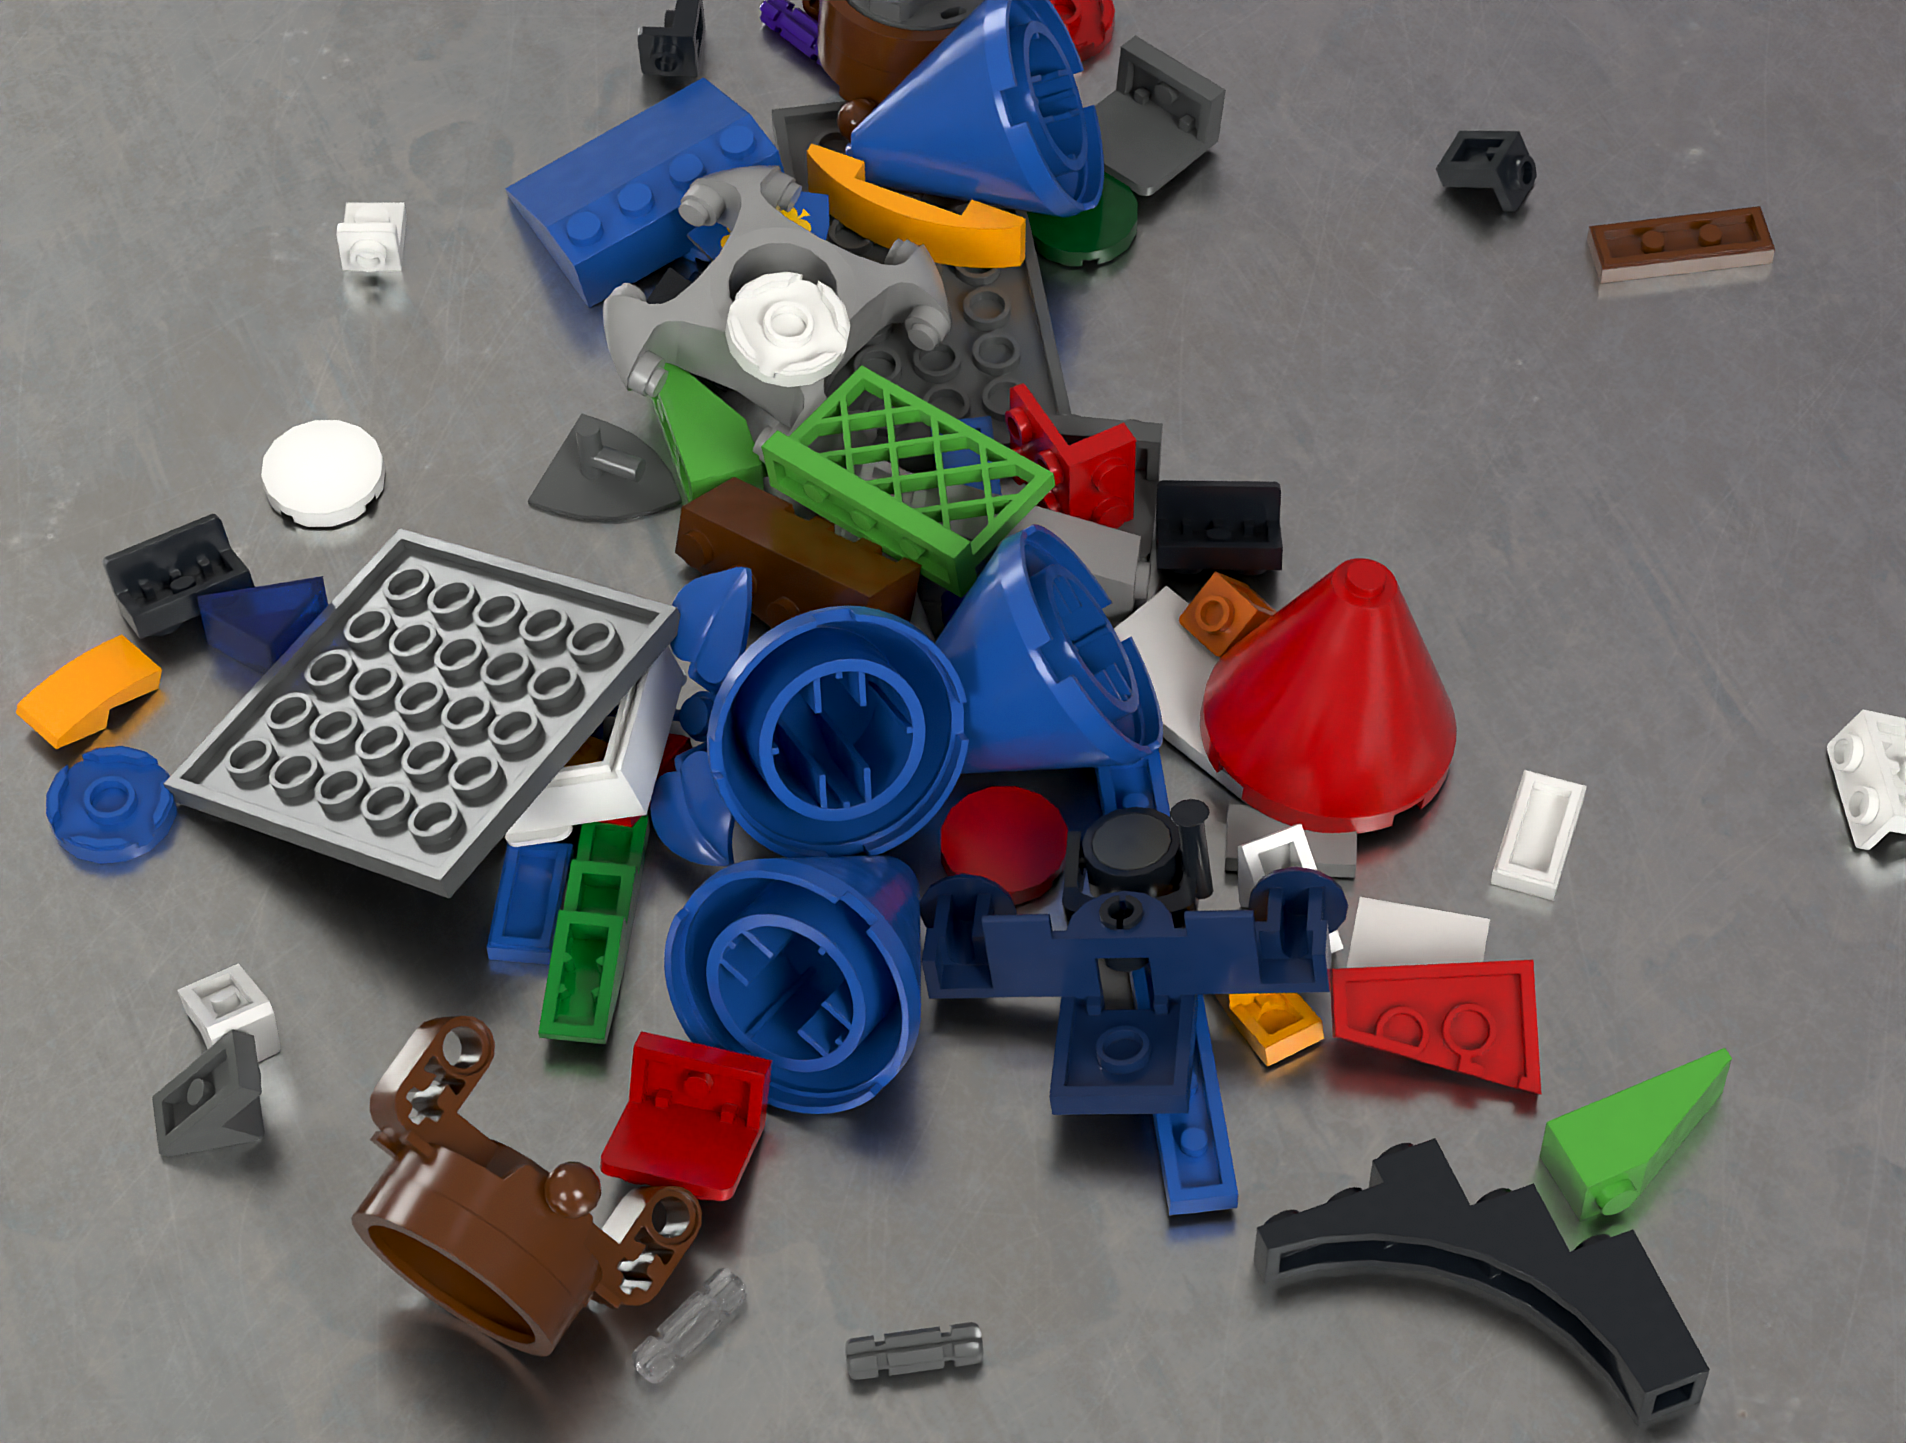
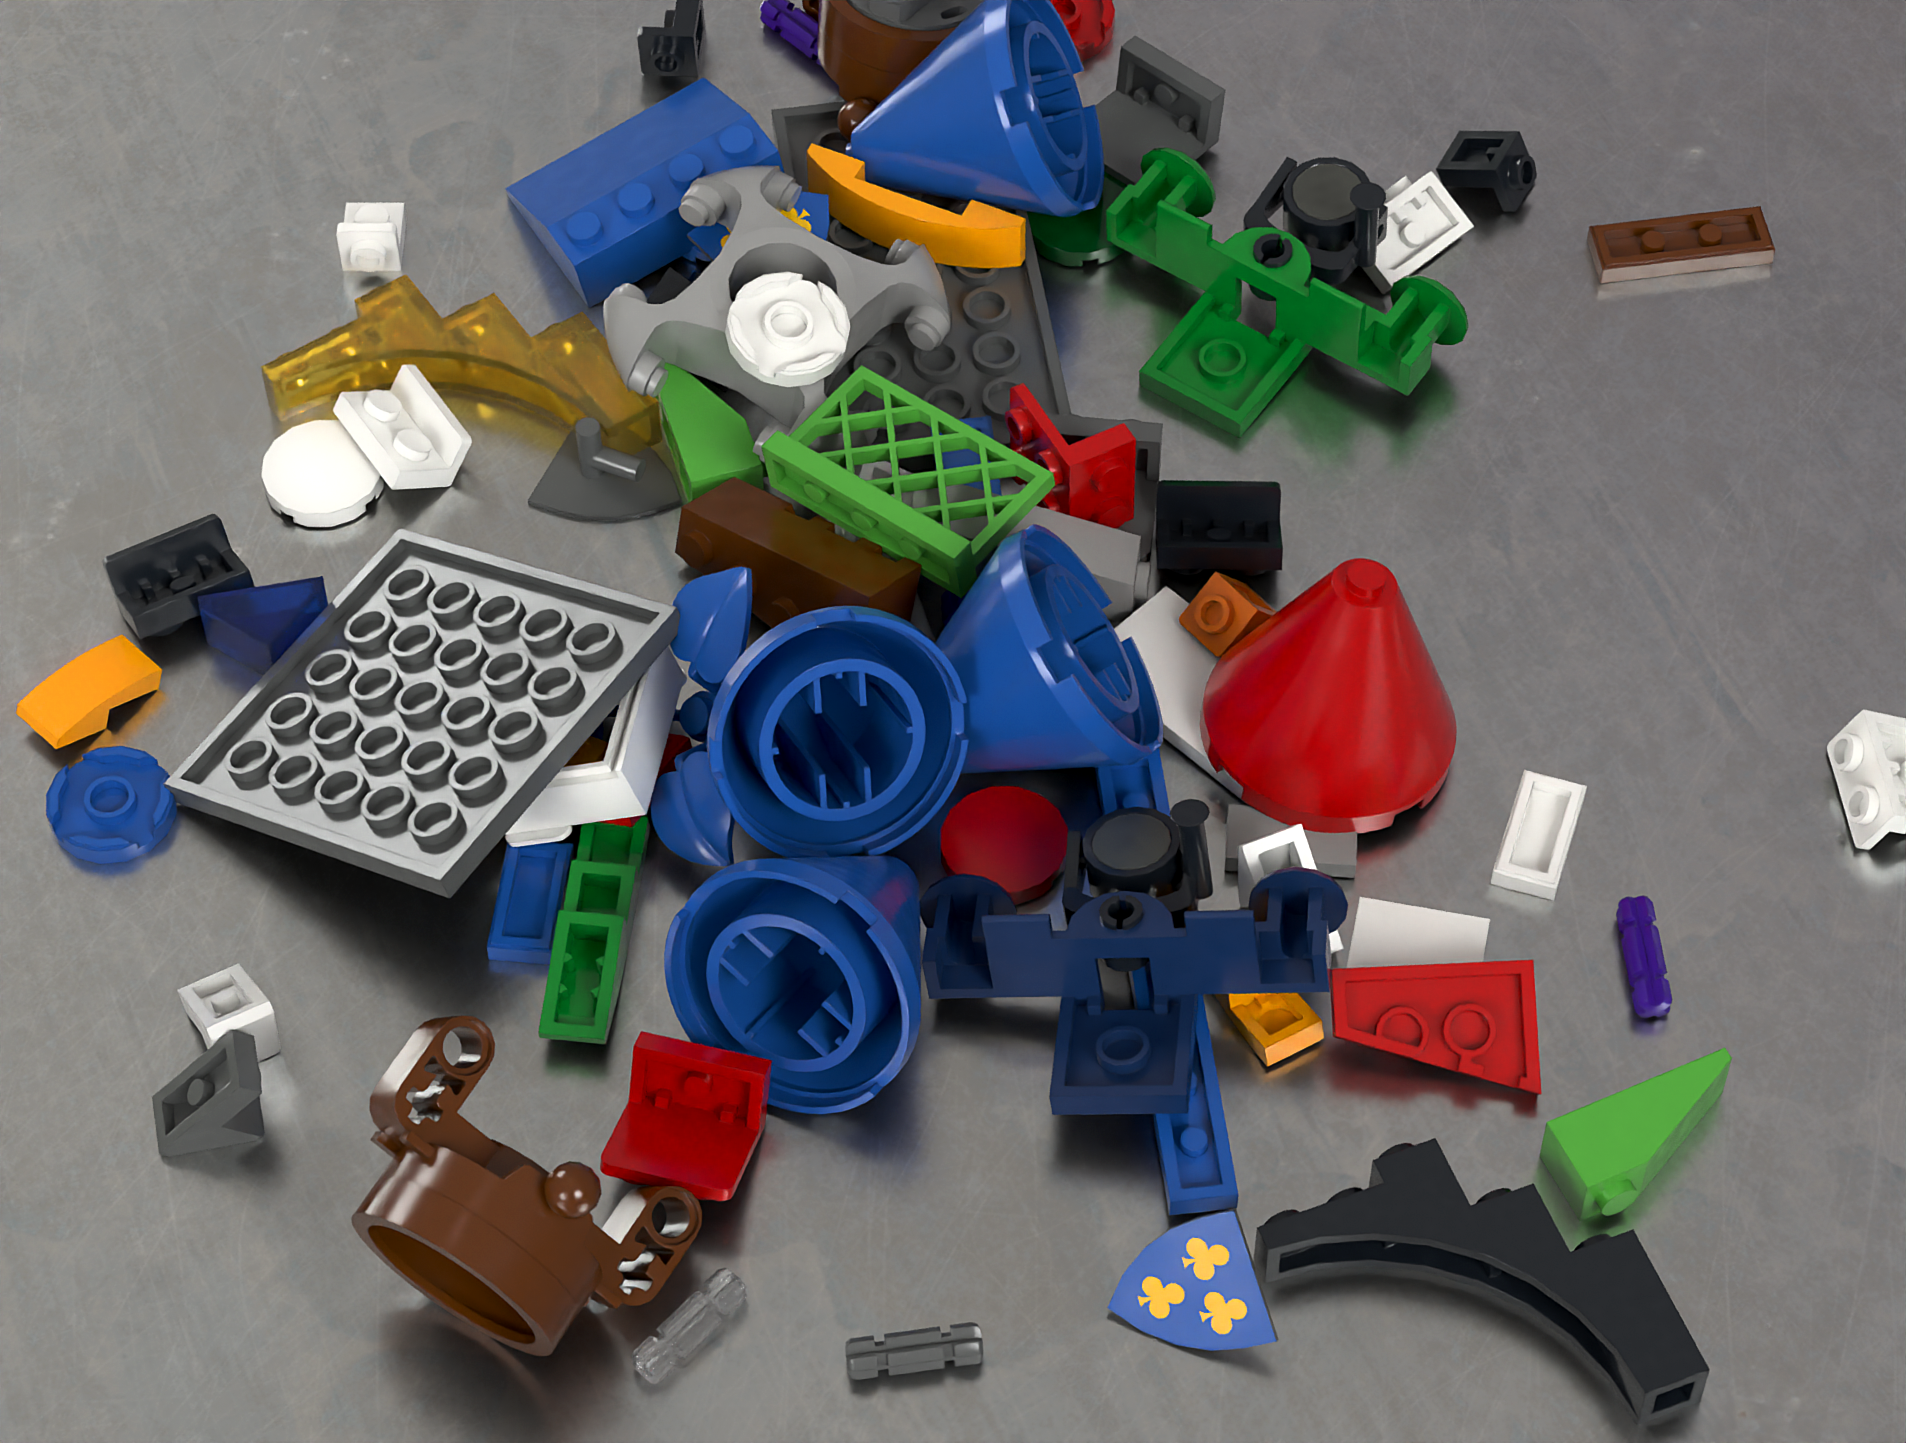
(406, 431): none -> white bracket
(474, 350): none -> clear yellow arch
(1197, 1287): none -> shield
(1329, 229): none -> green piece
(1419, 227): none -> white bracket
(1644, 956): none -> dark purple axle

